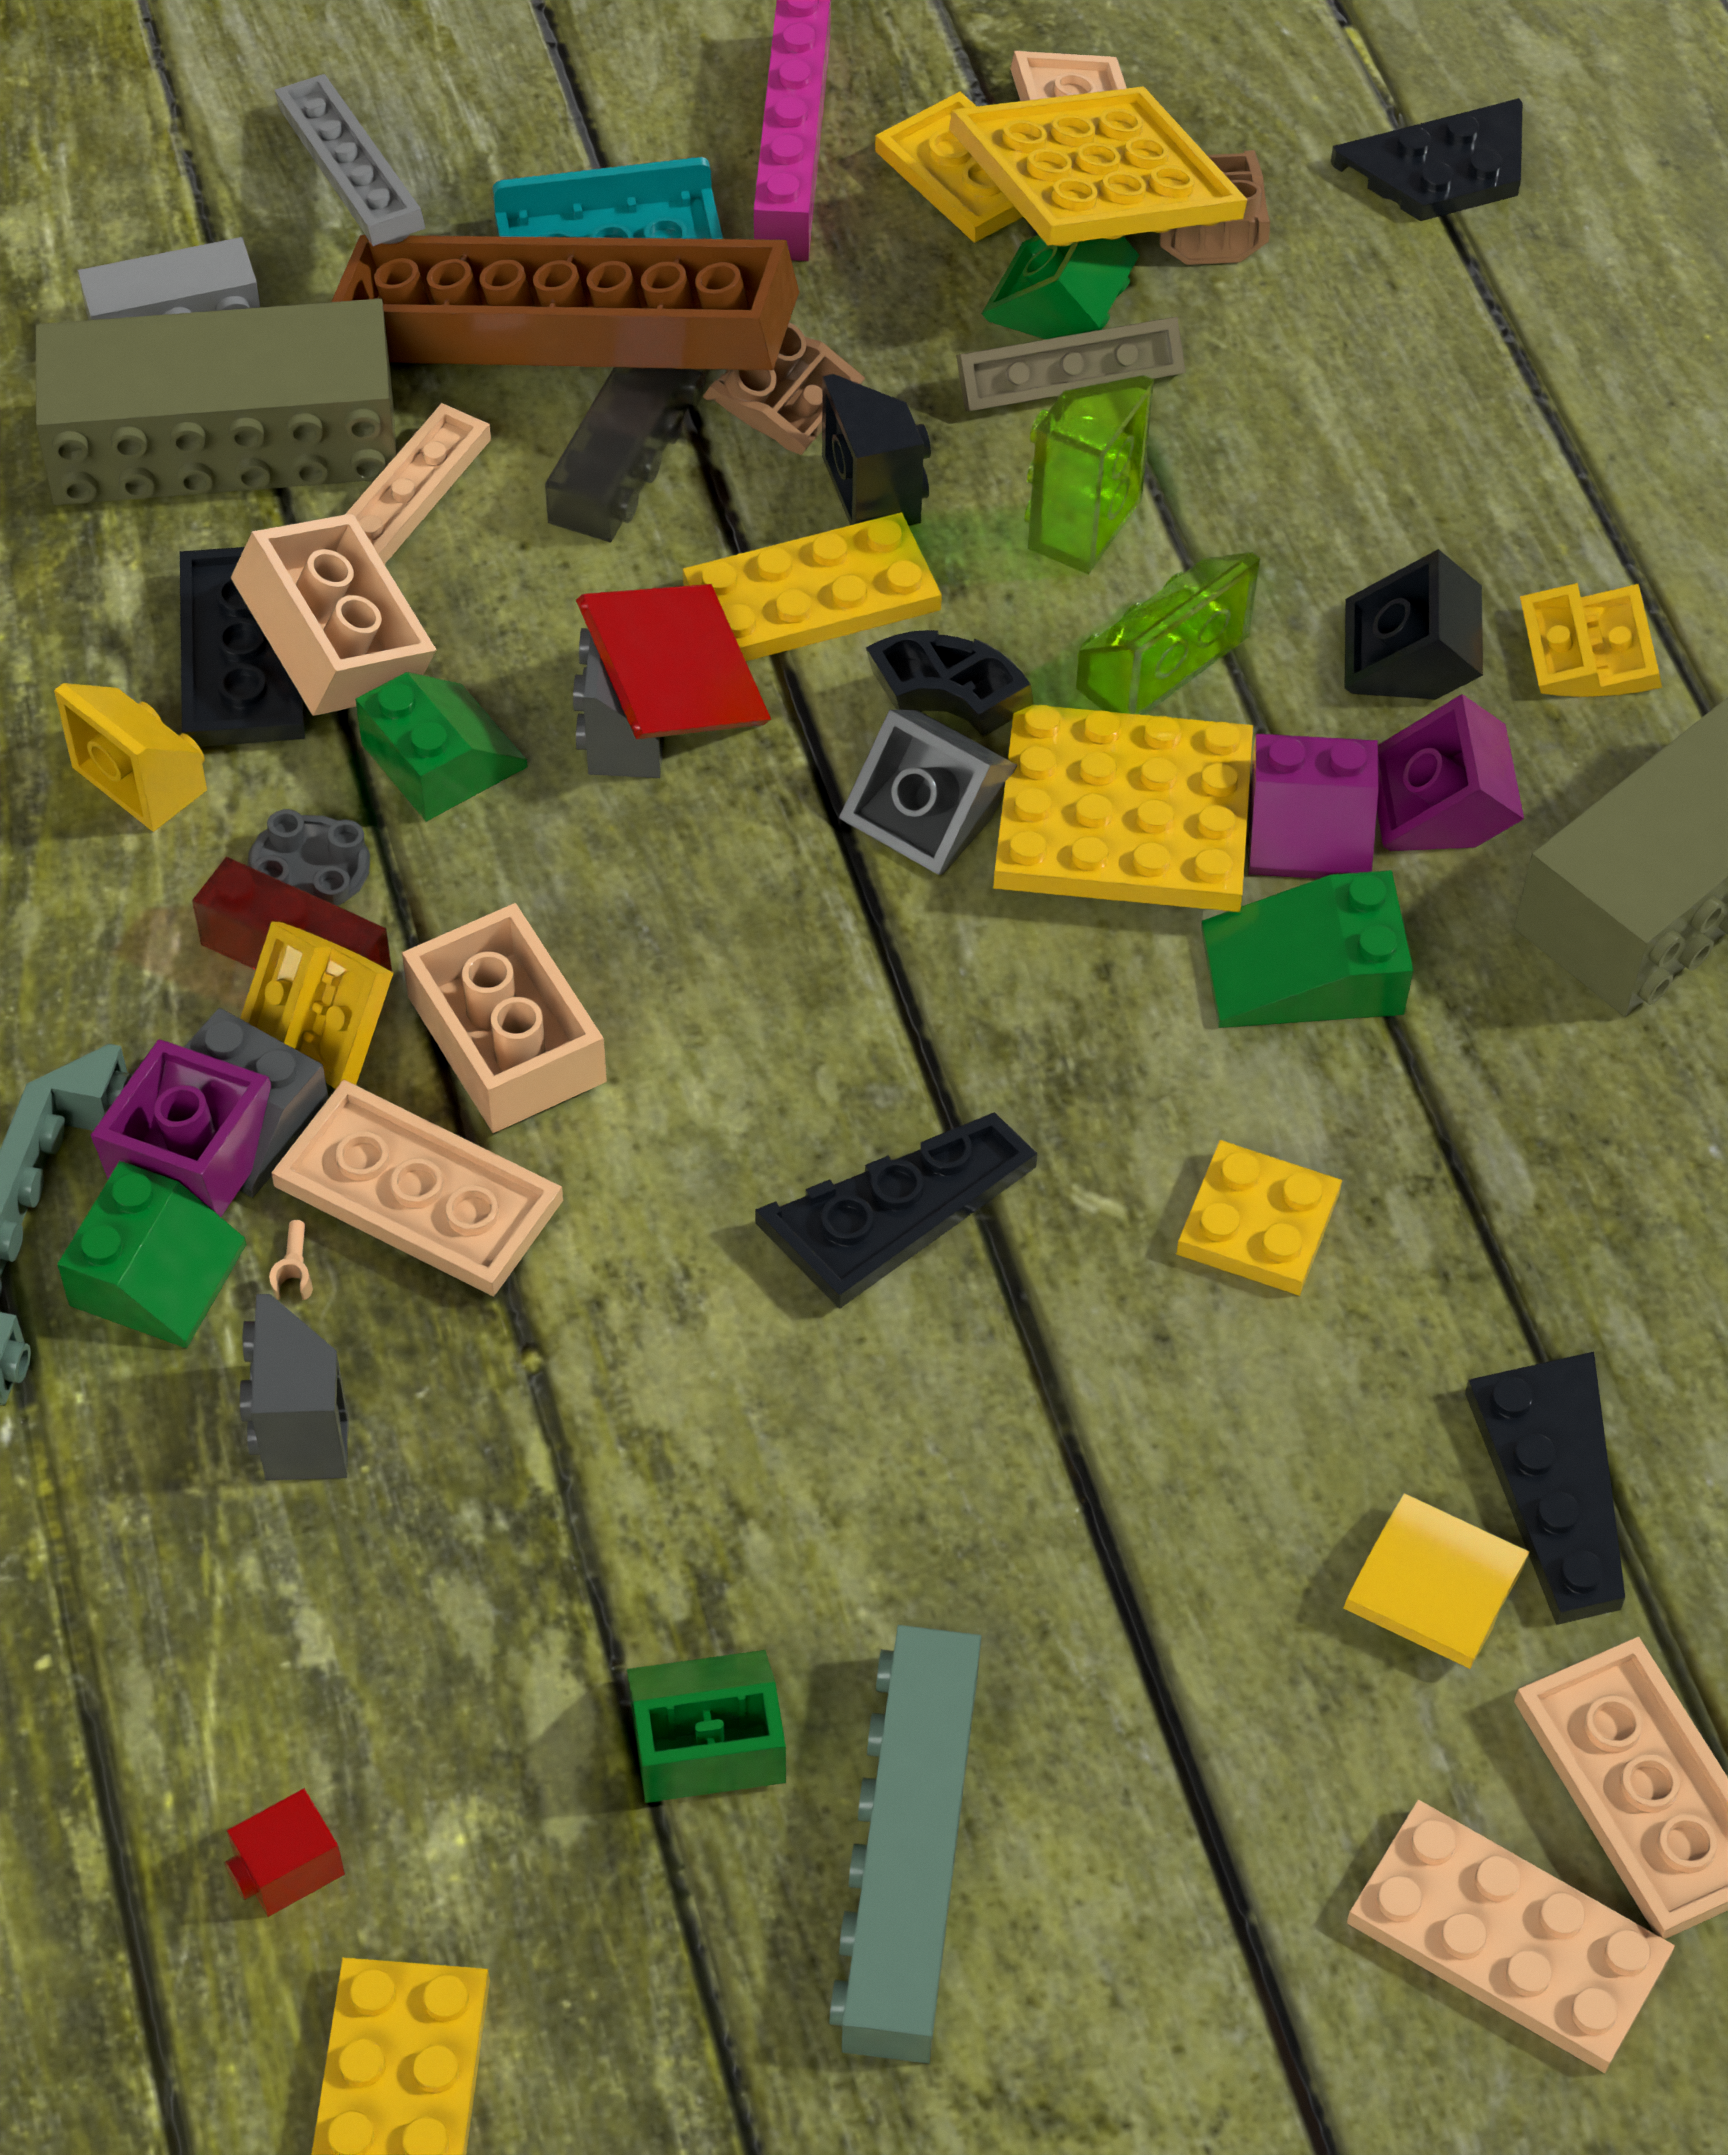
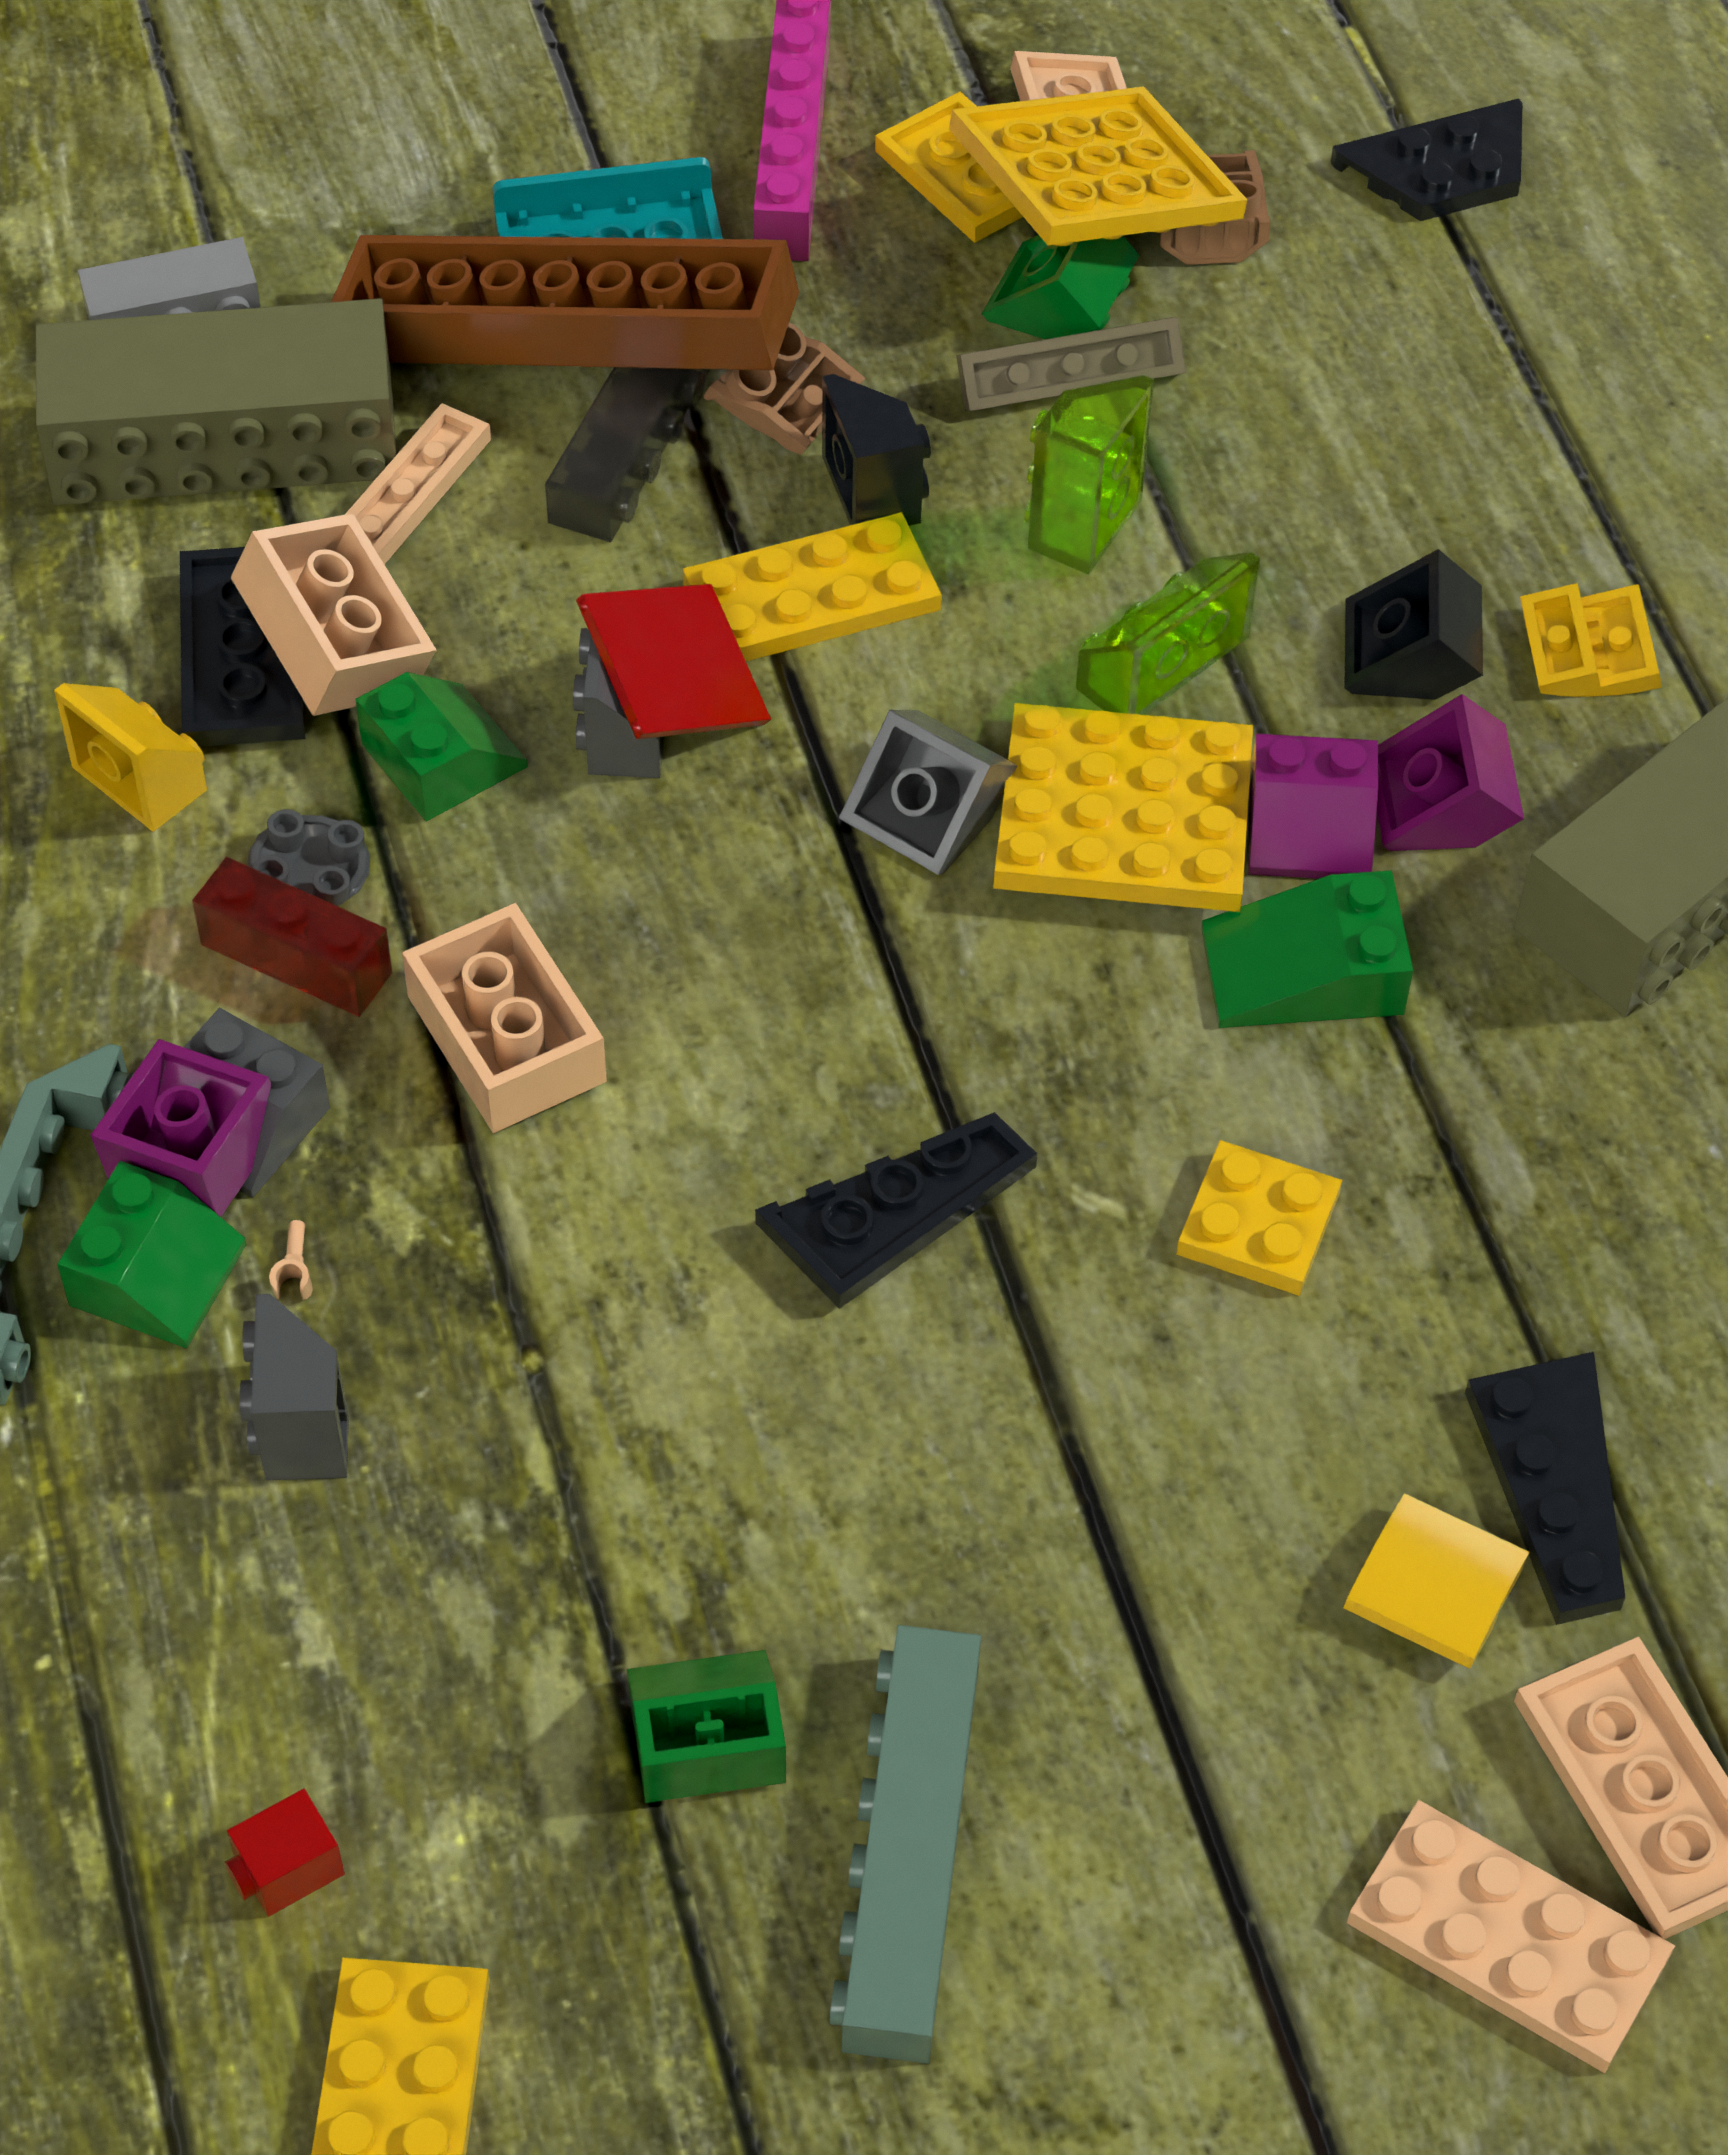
(317, 999): yellow slope -> none
(350, 160): light grey plate -> none
(418, 1187): light nougat plate -> none
(950, 676): black brick -> none

